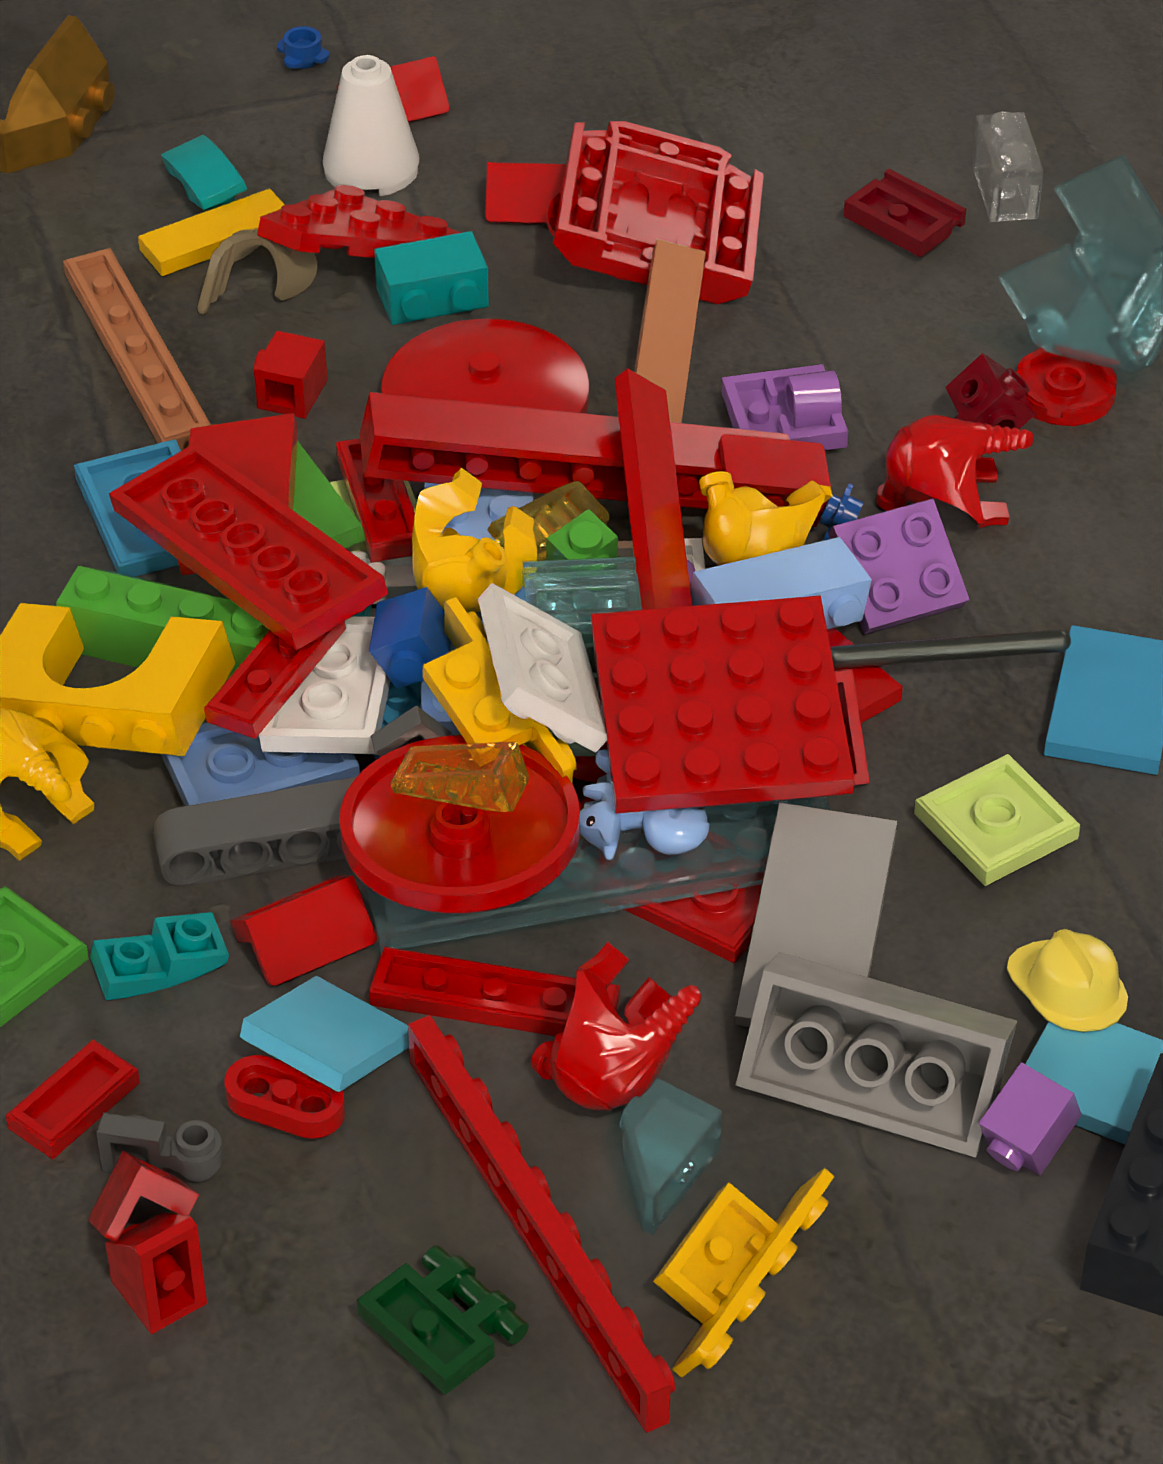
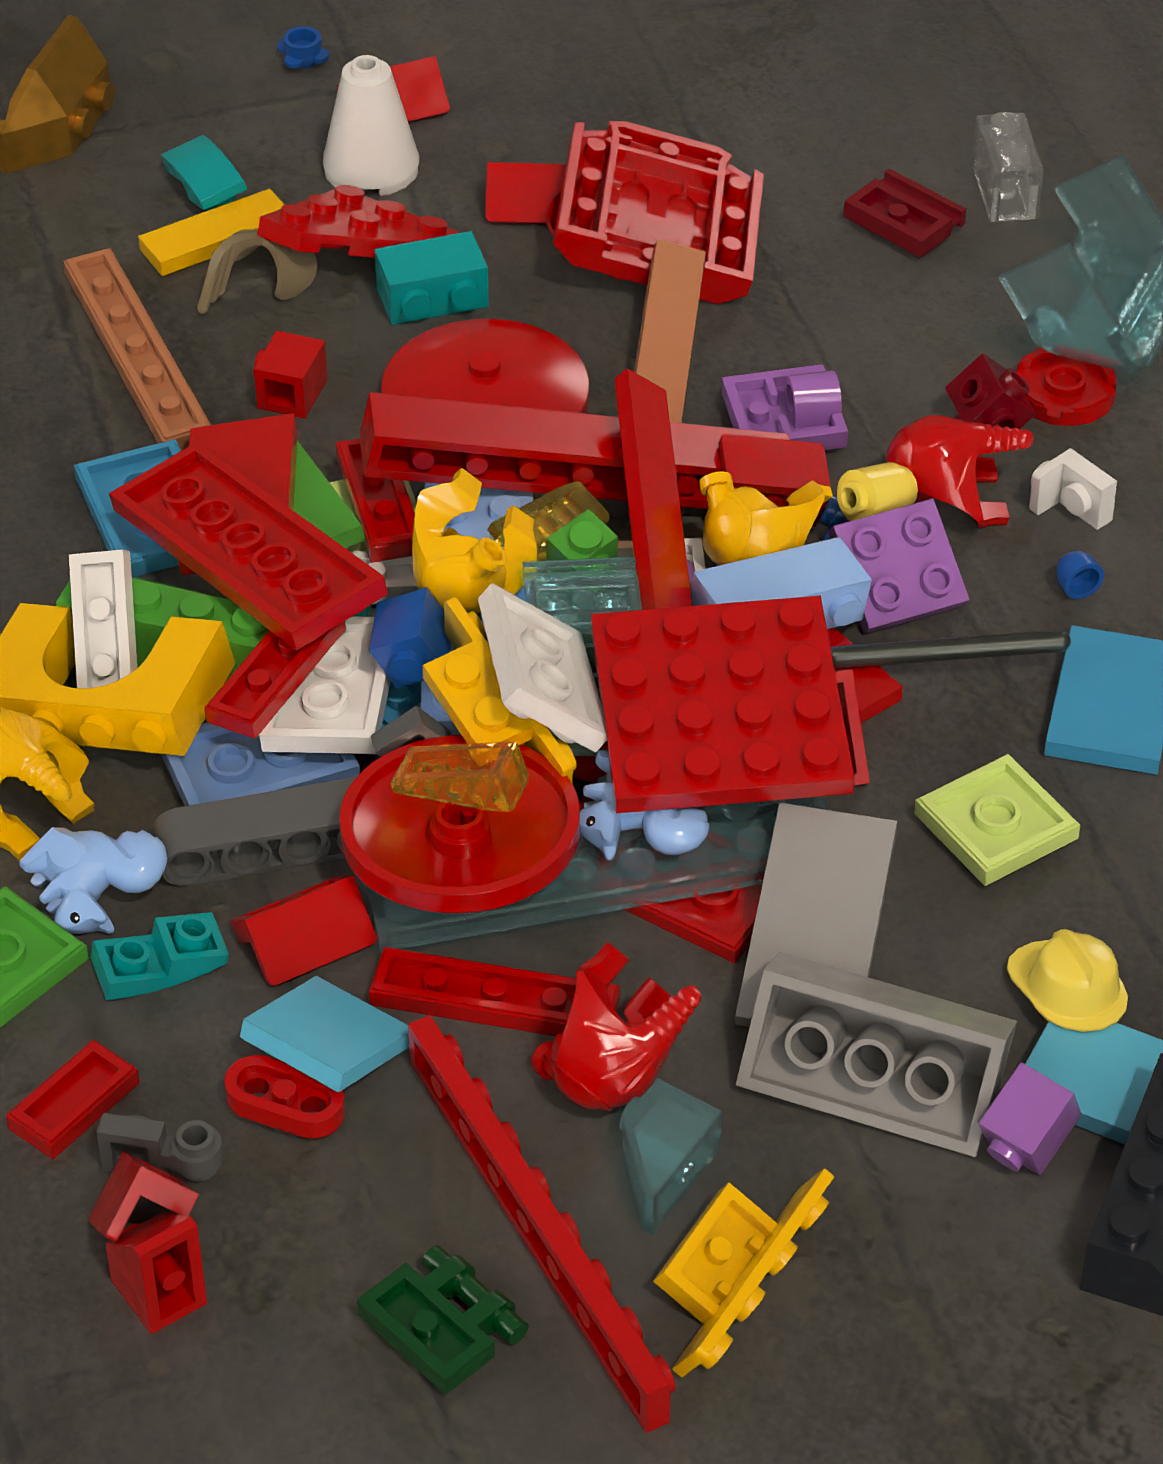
(84, 866): none -> light blue animal
(102, 617): none -> white plate
(875, 490): none -> light yellow brick
(1076, 485): none -> white bracket
(1079, 574): none -> blue hinge

